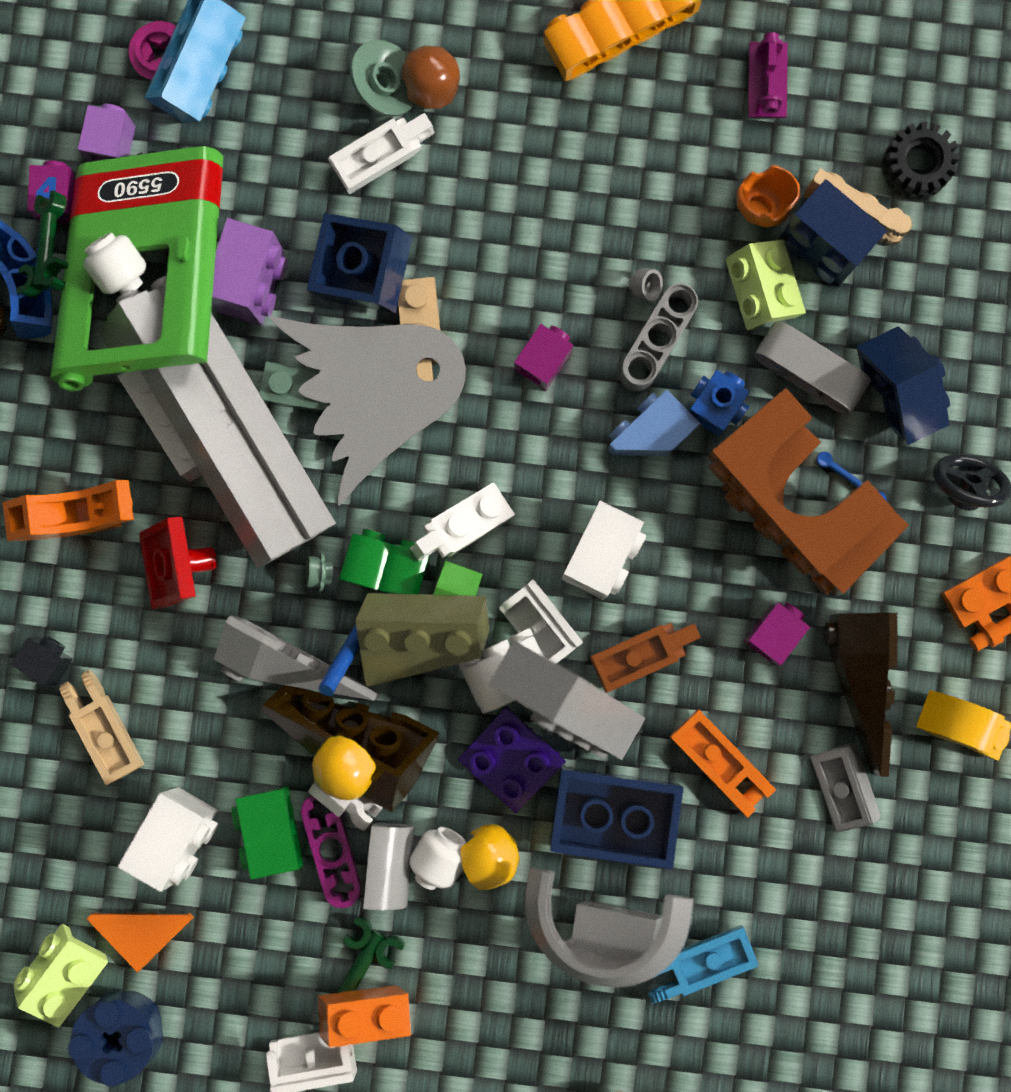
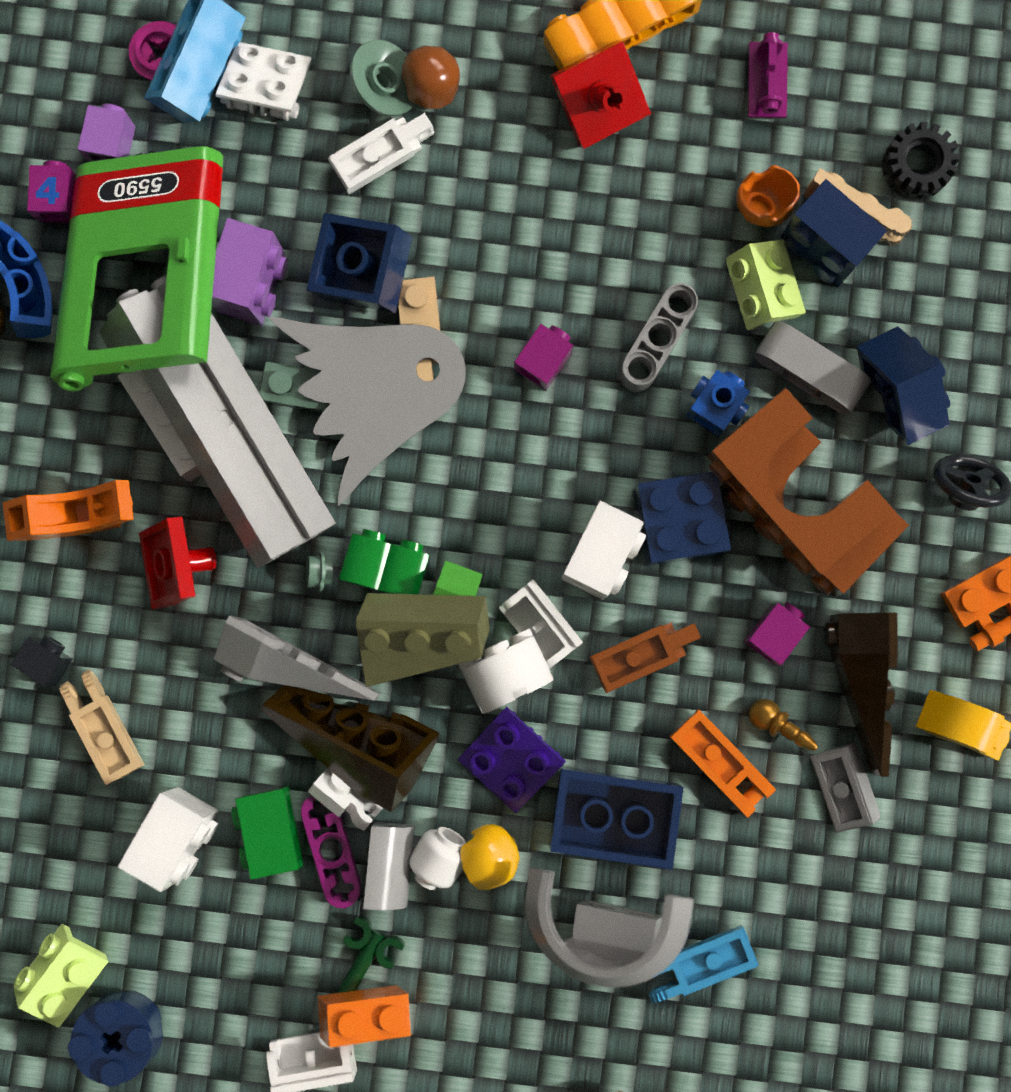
(46, 267): dark green bar -> none
(114, 264): white head -> none
(139, 935): orange tile -> none
(263, 79): none -> white hinge
(340, 664): blue bar -> none
(343, 768): yellow hair -> none
(464, 523): white hinge -> none
(567, 702): light grey wedge -> none
(600, 94): none -> red tile
(646, 284): light grey hinge -> none
(656, 431): medium blue slope -> none
(682, 518): none -> dark blue brick
(766, 715): none -> pearl gold bar
(825, 460): blue hinge -> none

